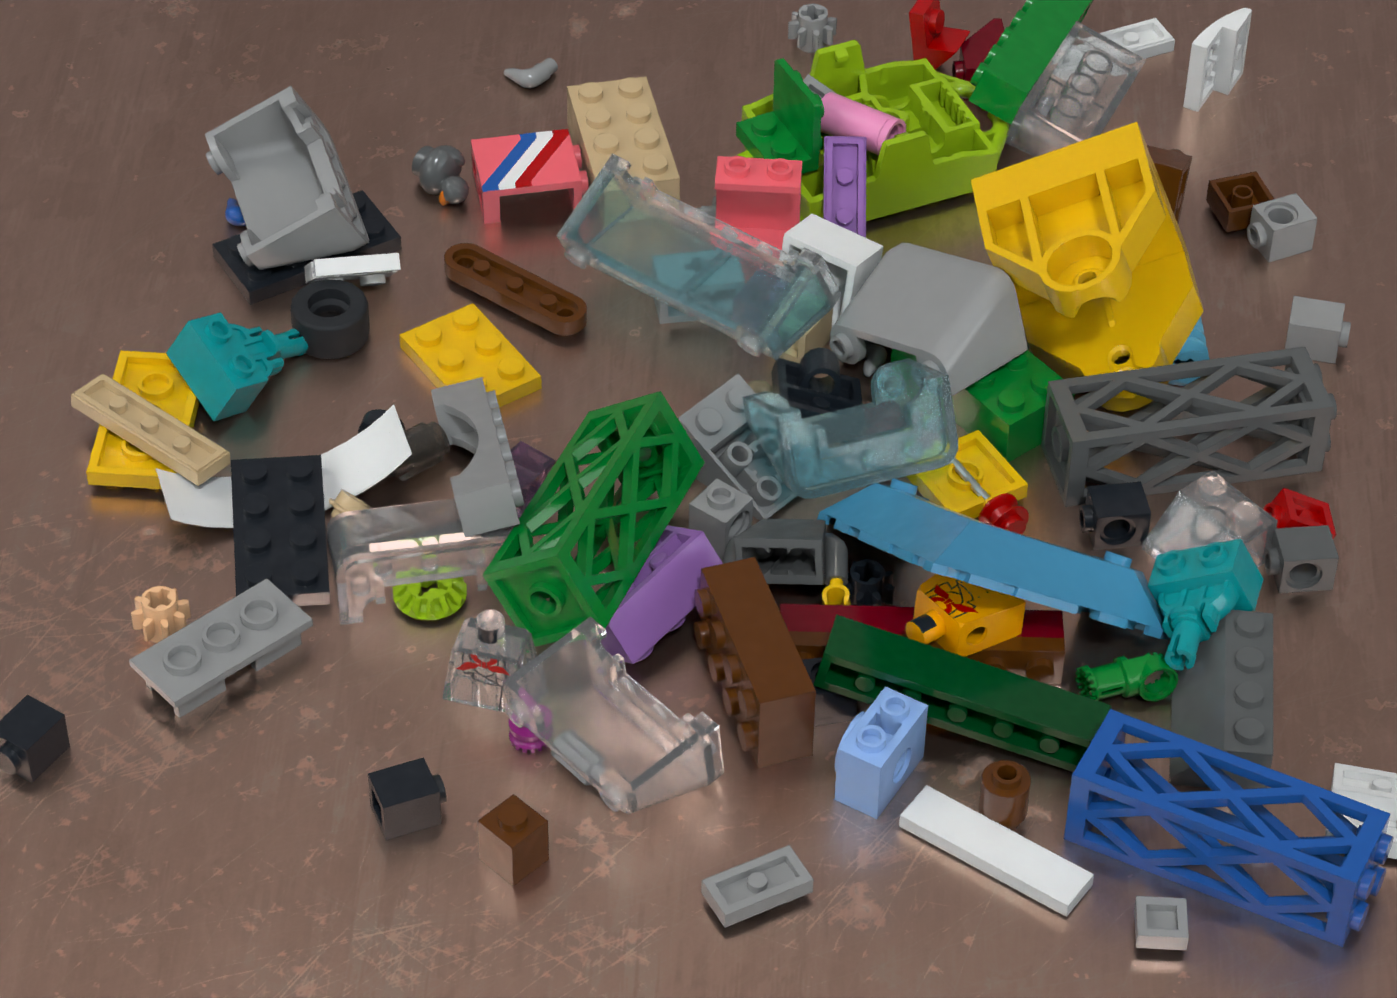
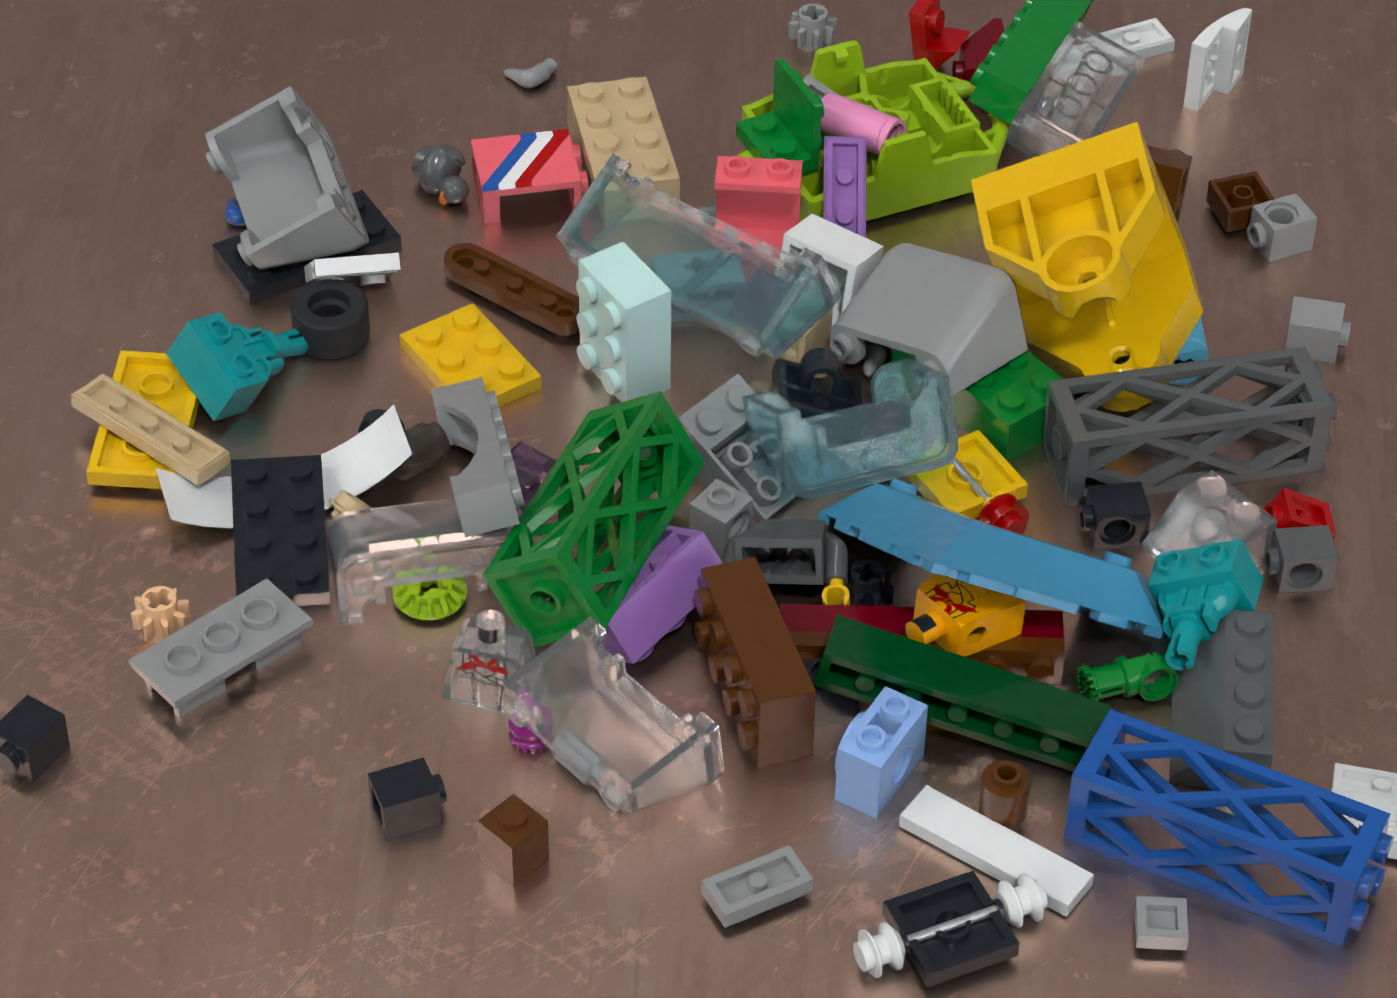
(624, 323): none -> light aqua brick
(950, 927): none -> black plate

